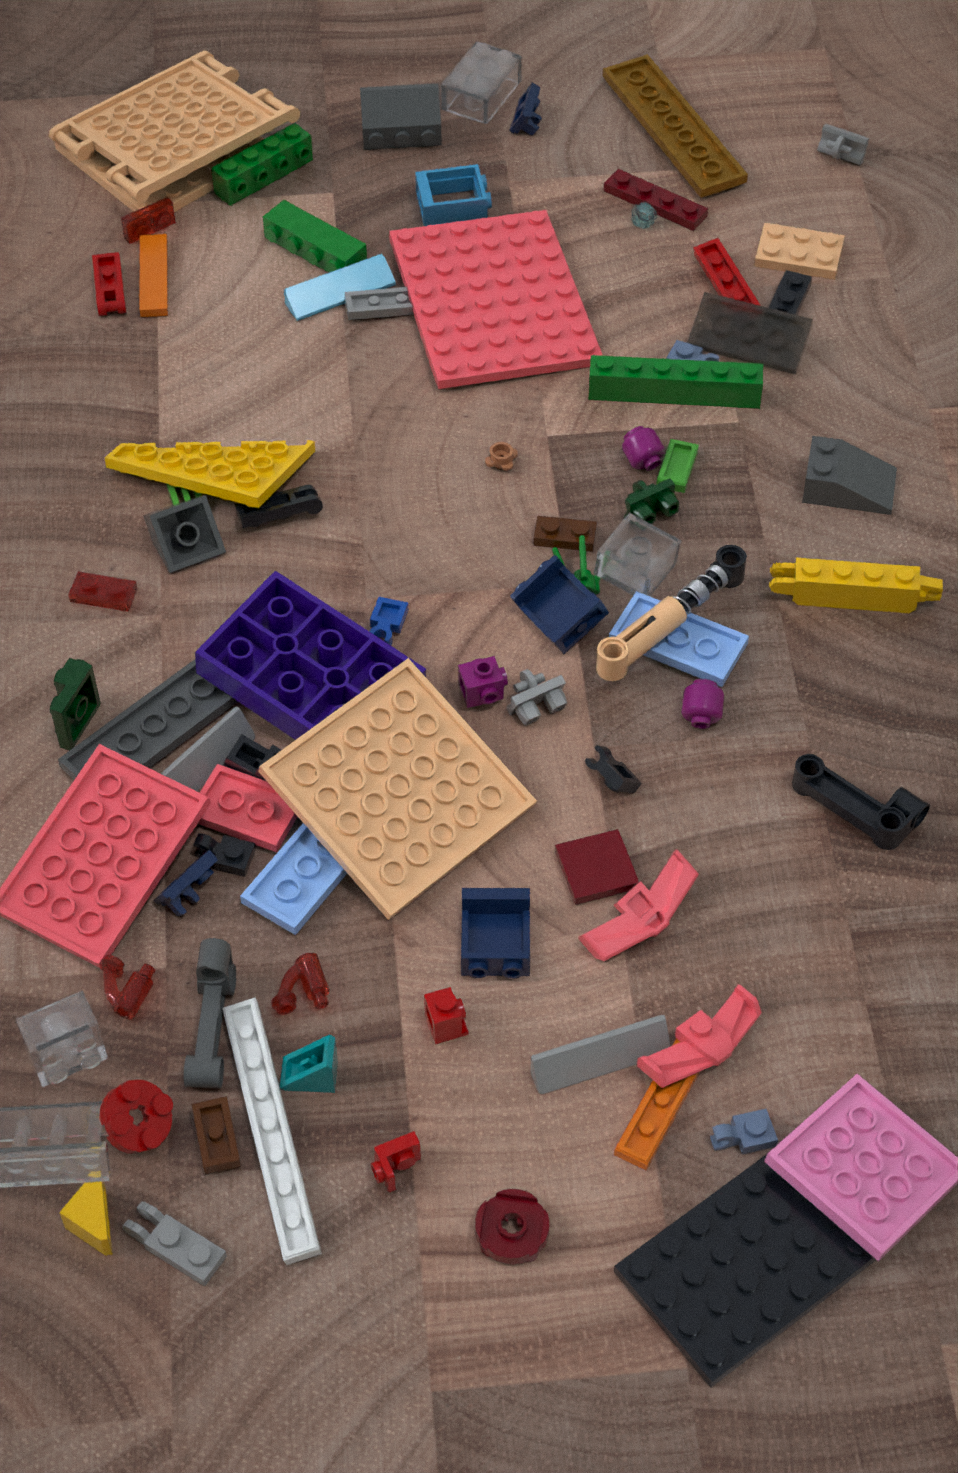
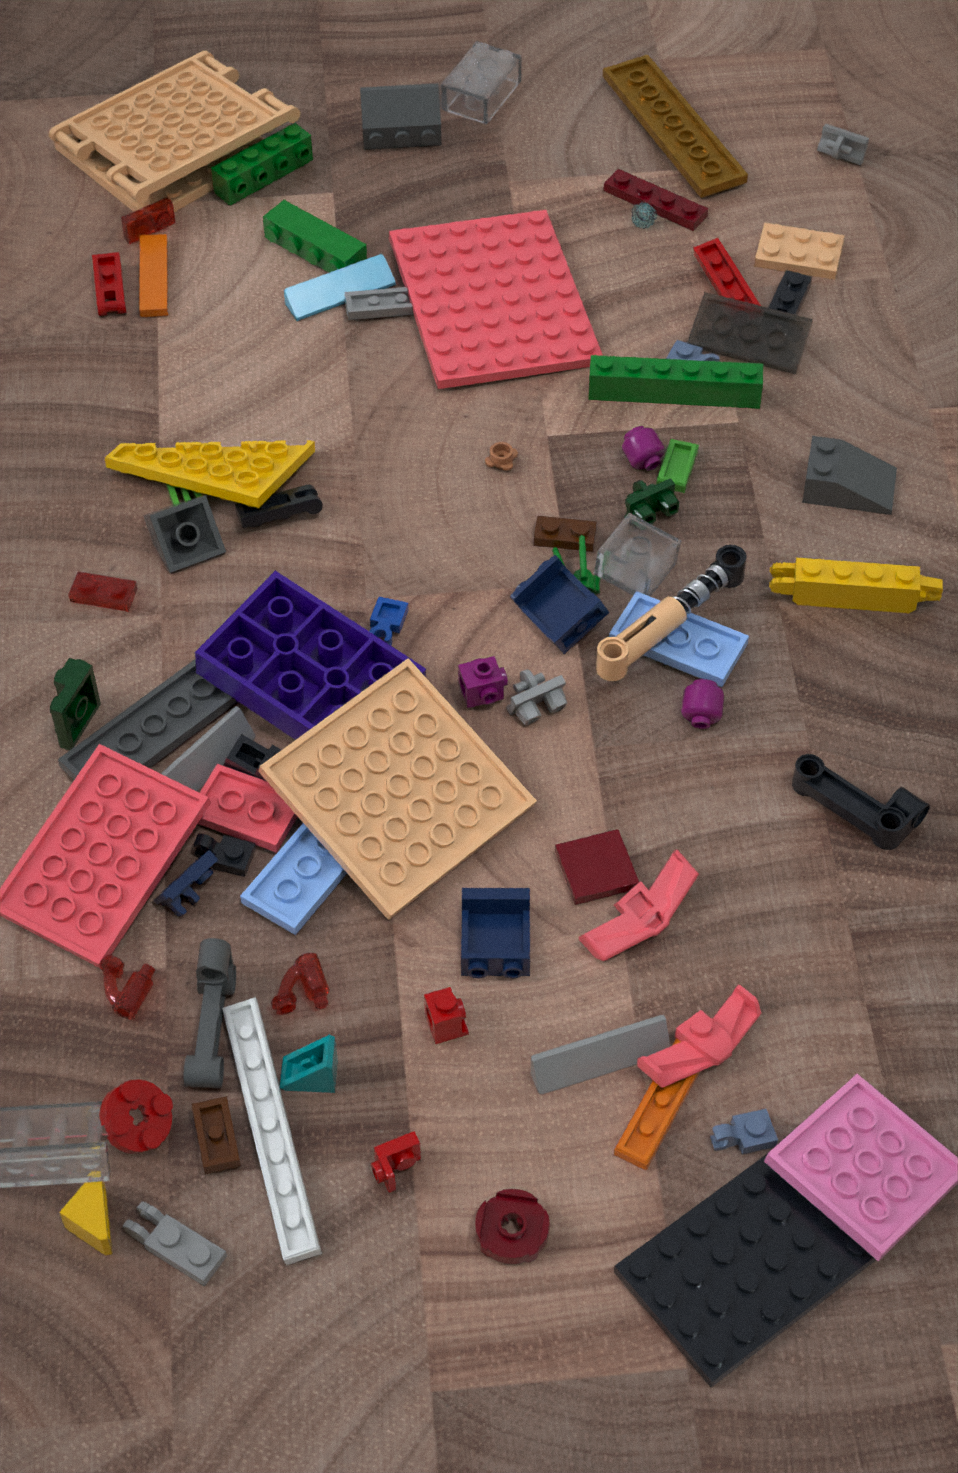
(62, 1039): clear brick -> none
(450, 181): dark azure window -> none
(525, 115): dark blue plate -> none
(616, 773): black plate -> none

